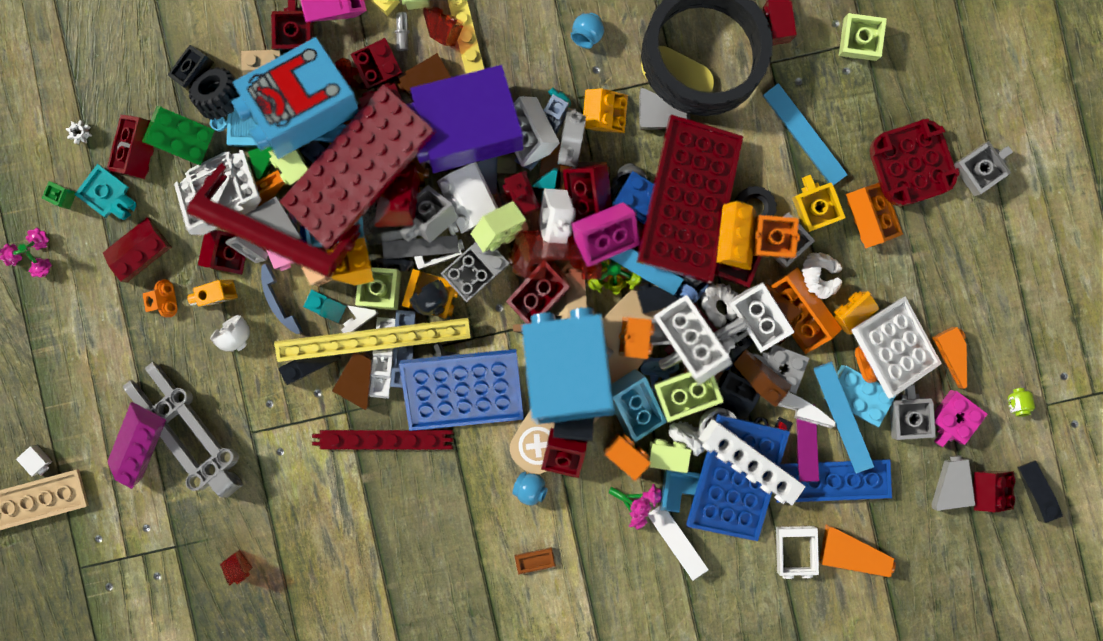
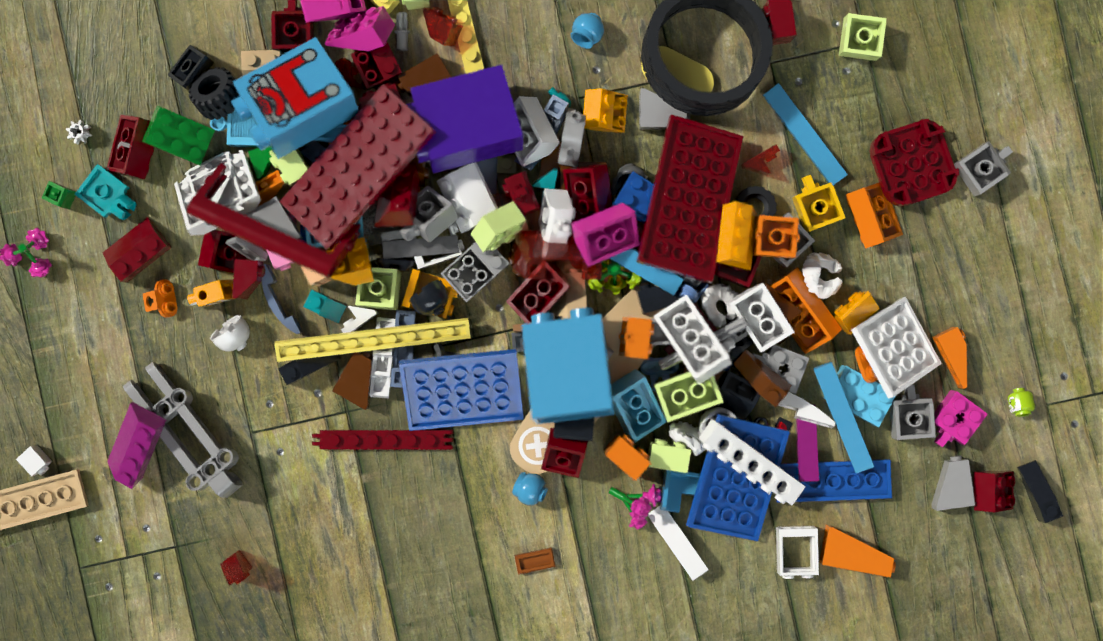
(247, 277): none -> dark red slope
(362, 30): none -> dark pink slope
(517, 341): none -> flat silver plate
(757, 163): none -> clear red slope

